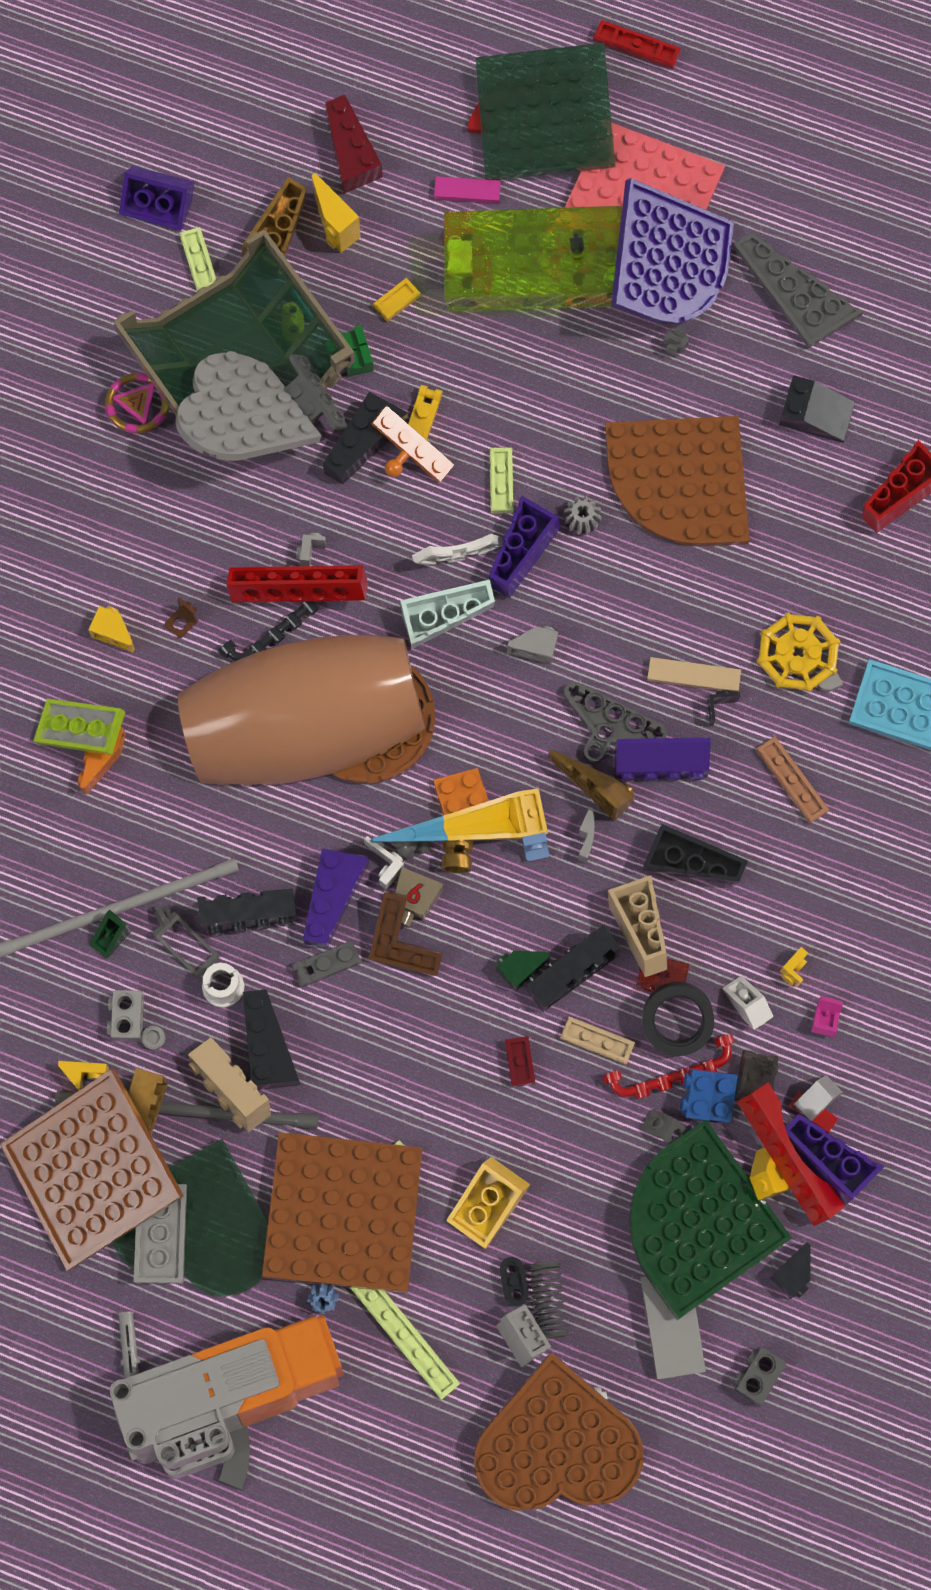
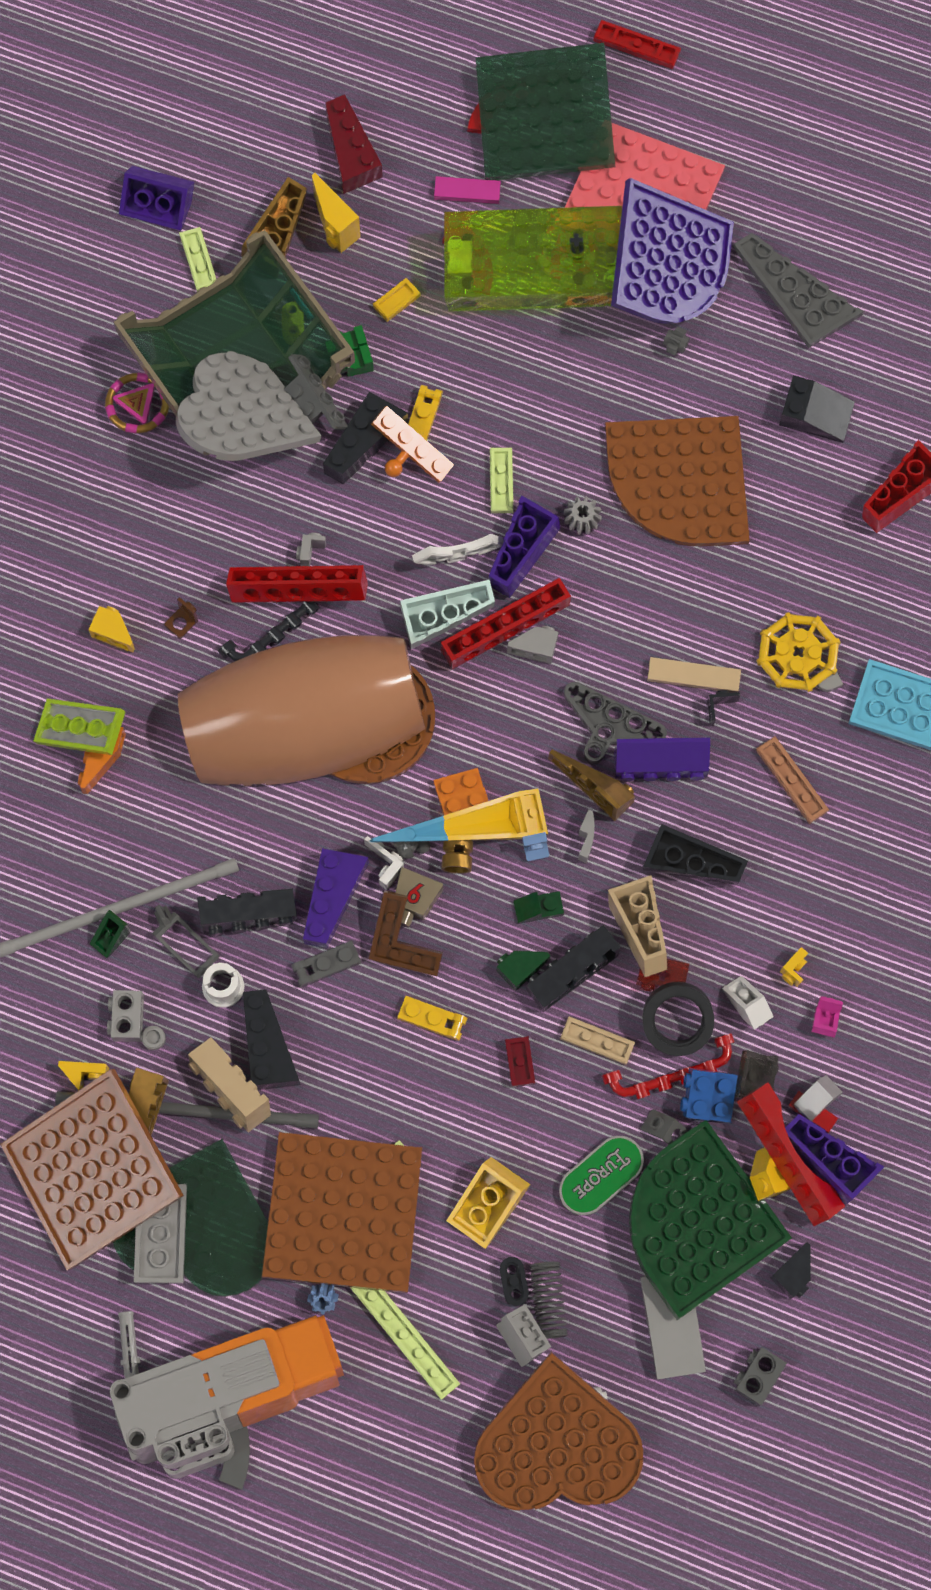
(431, 1018): none -> yellow plate
(505, 623): none -> red brick
(538, 907): none -> dark green slope
(601, 1175): none -> green tile

